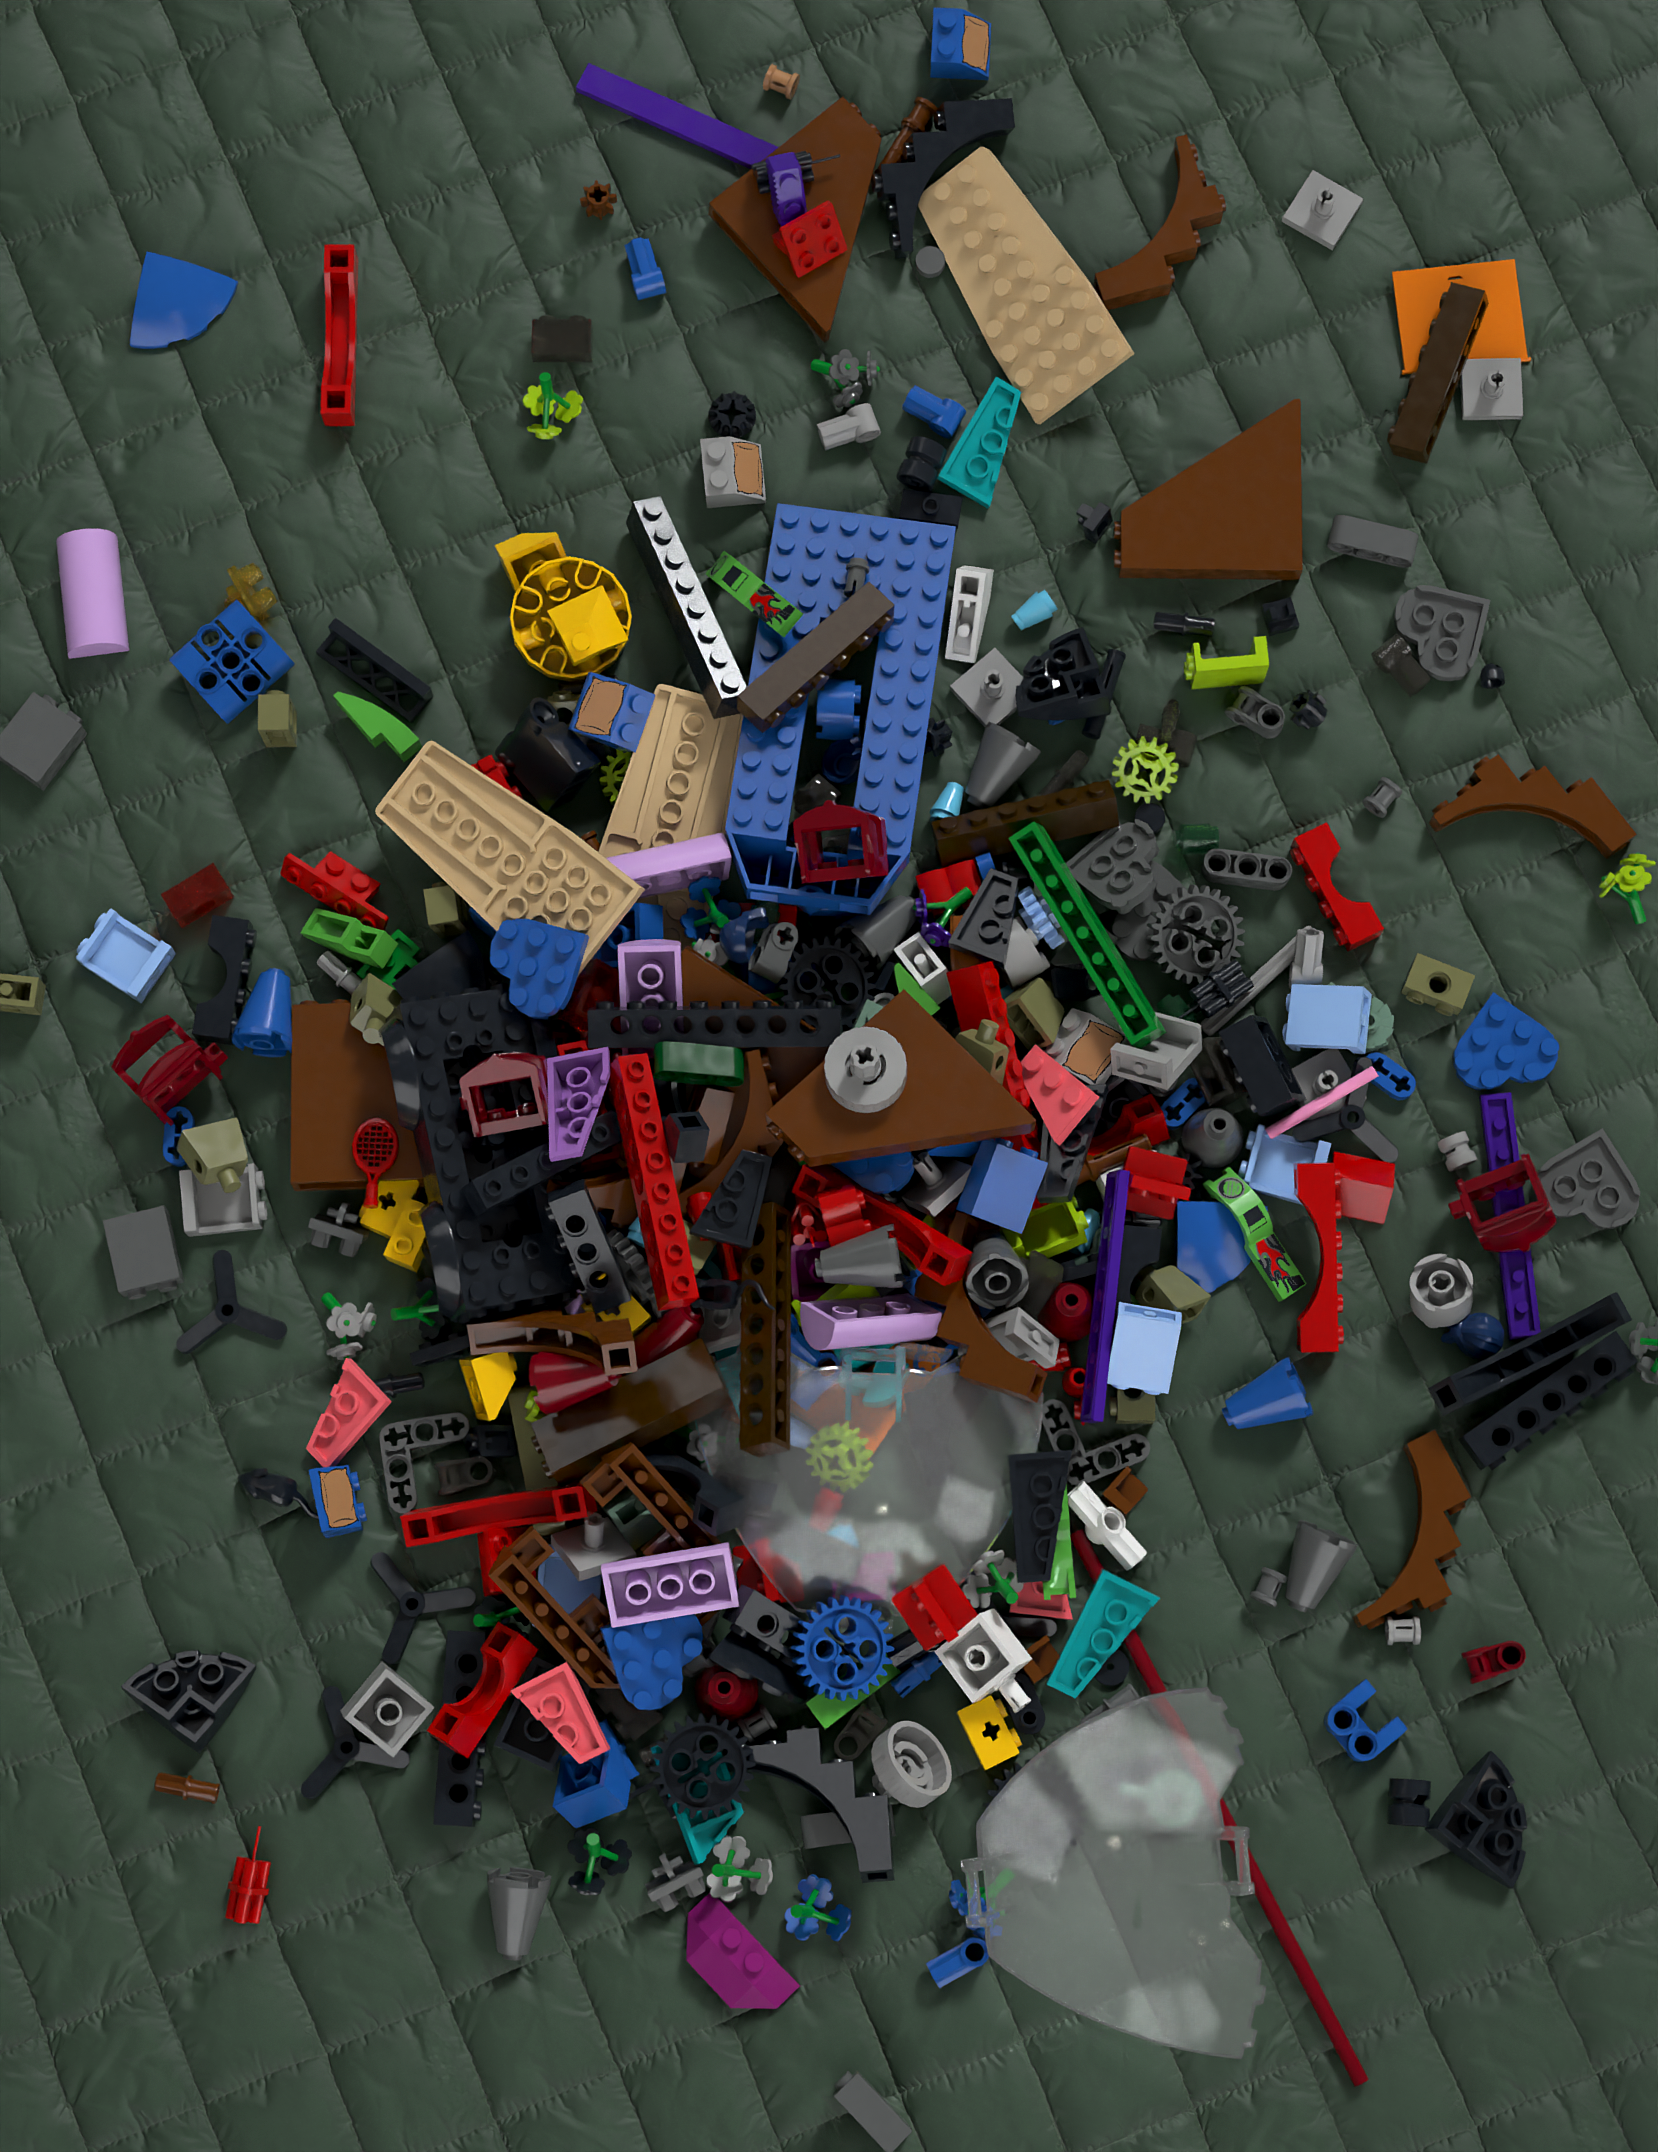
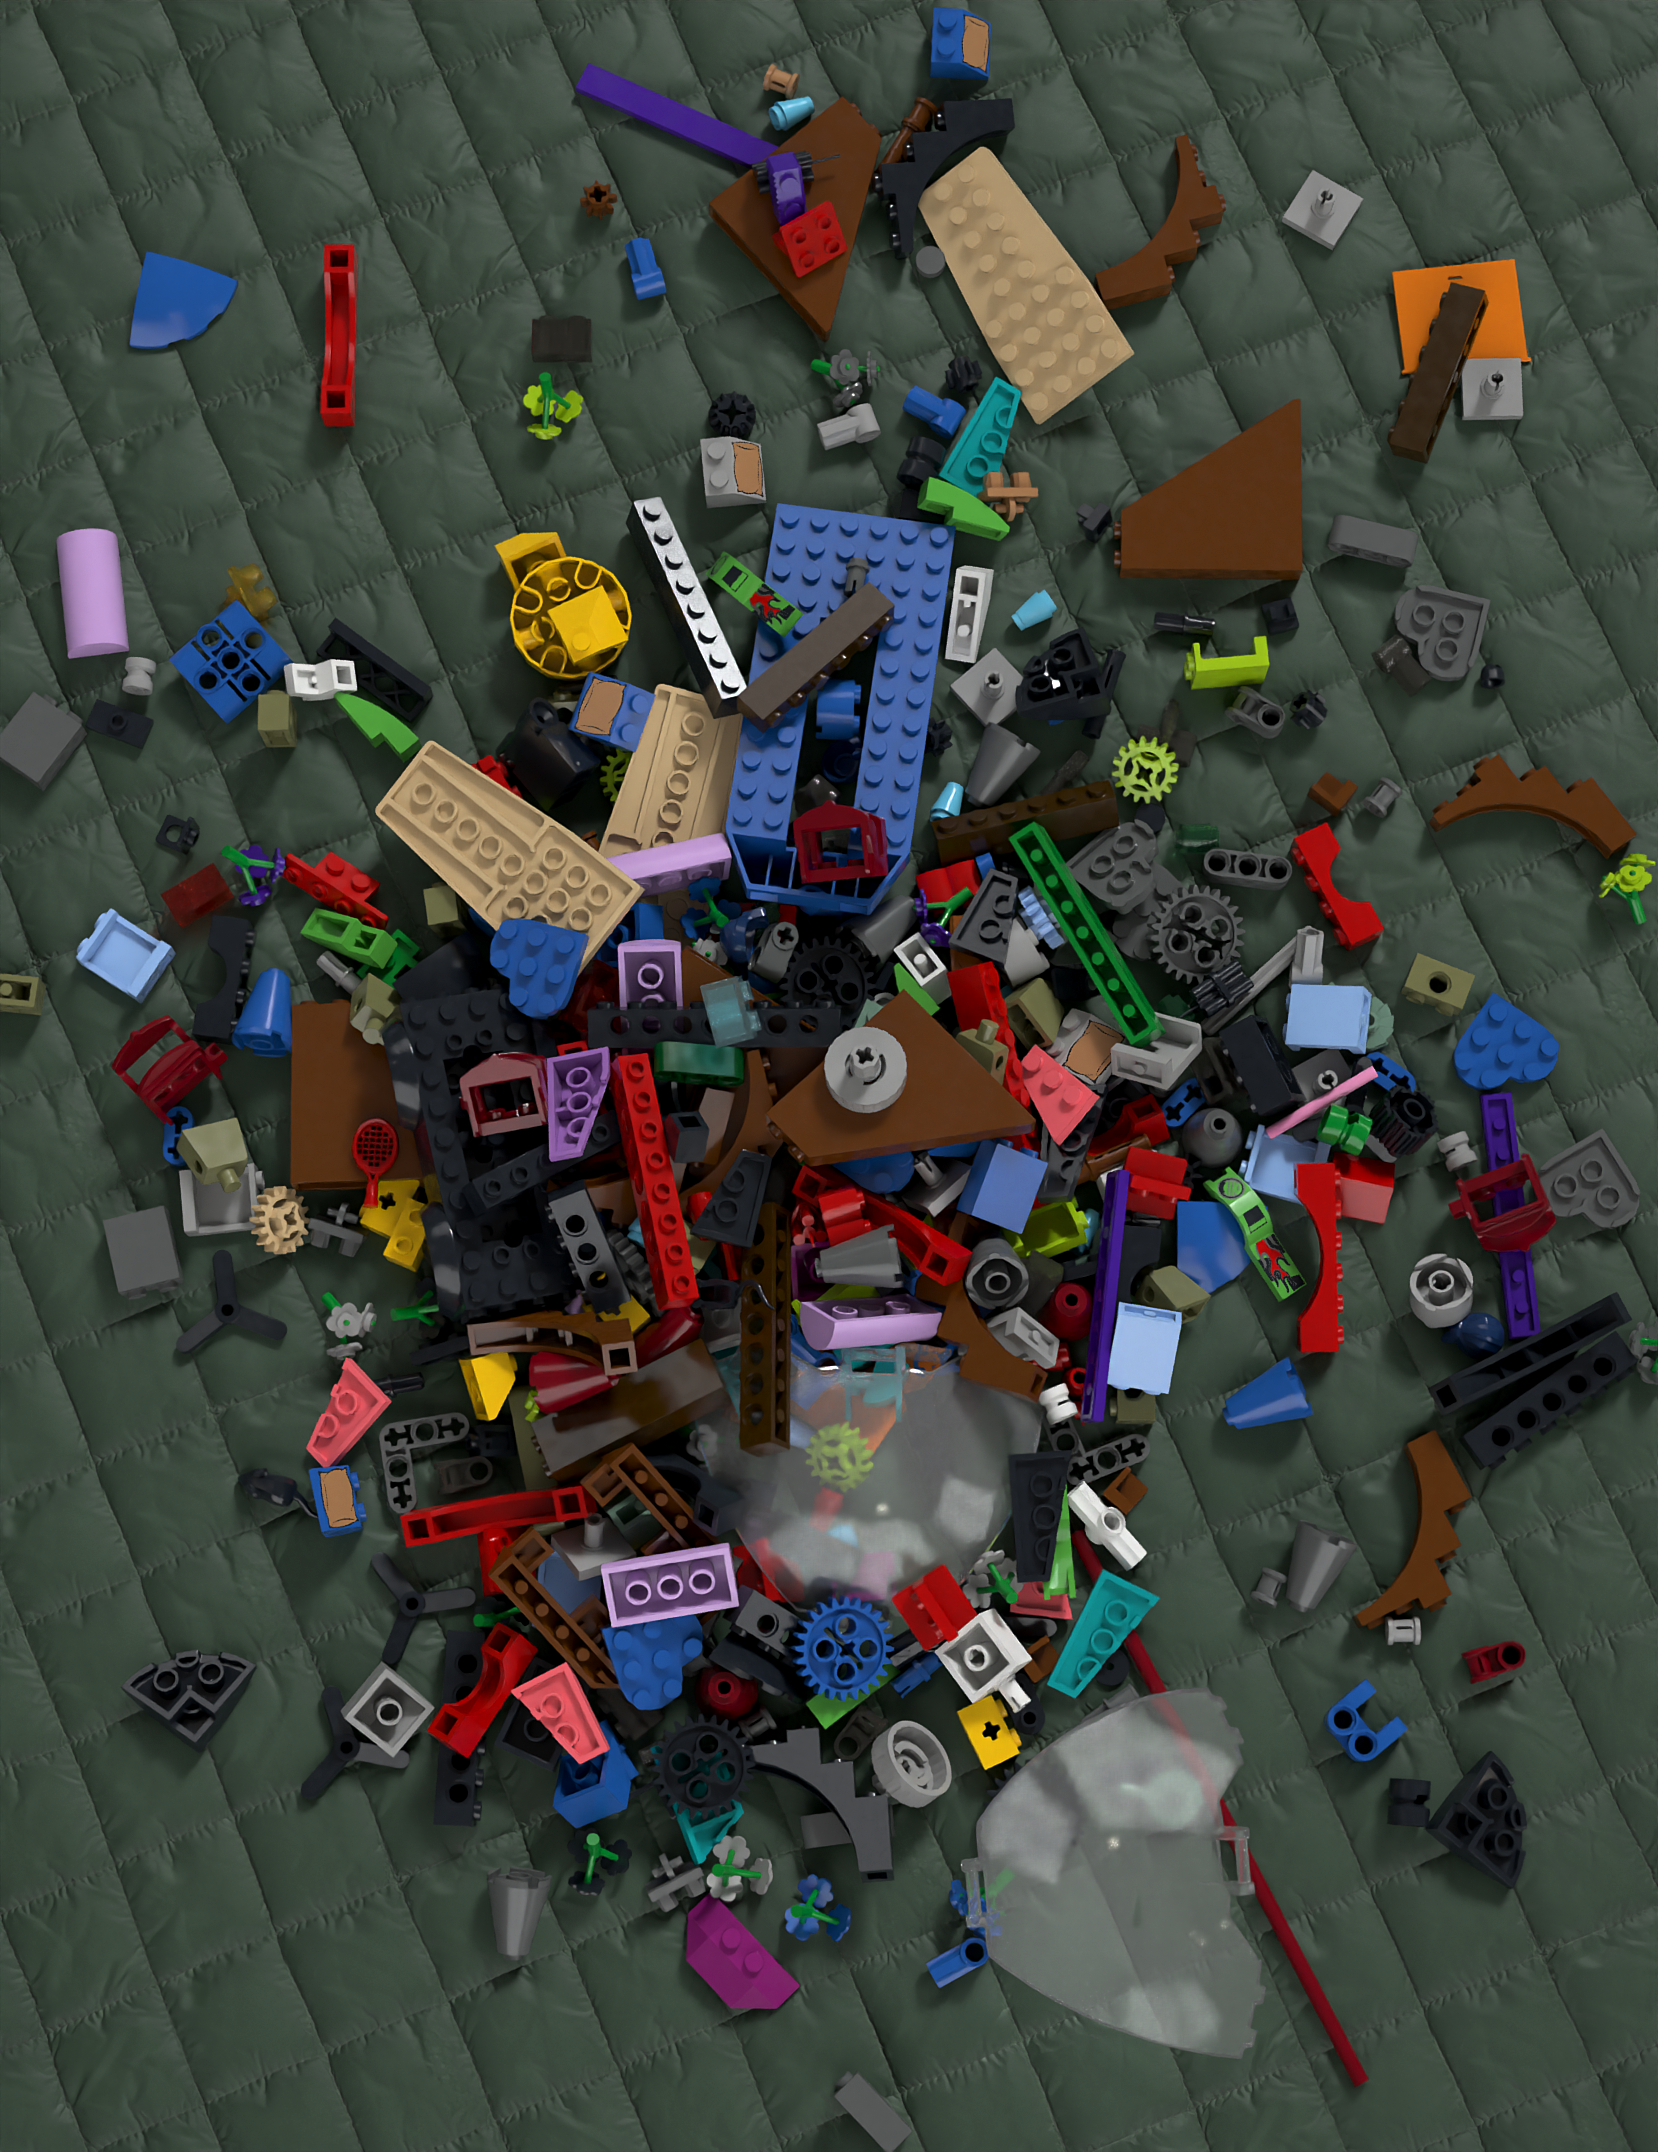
(119, 724): none -> black plate
(139, 676): none -> light grey wheel
(187, 838): none -> black bracket
(187, 1787): reddish brown axle -> none
(248, 1888): red piece -> none
(254, 864): none -> dark purple plant
(279, 1220): none -> tan gear
(320, 680): none -> white brick
(730, 1011): none -> clear light blue brick
(790, 112): none -> medium azure cone
(961, 509): none -> bright green slope
(963, 374): none -> black gear
(1019, 491): none -> medium nougat hips
(1057, 1396): none -> white wheel
(1332, 793): none -> reddish brown panel
(1344, 1129): none -> green wheel
(1403, 1120): none -> black brick

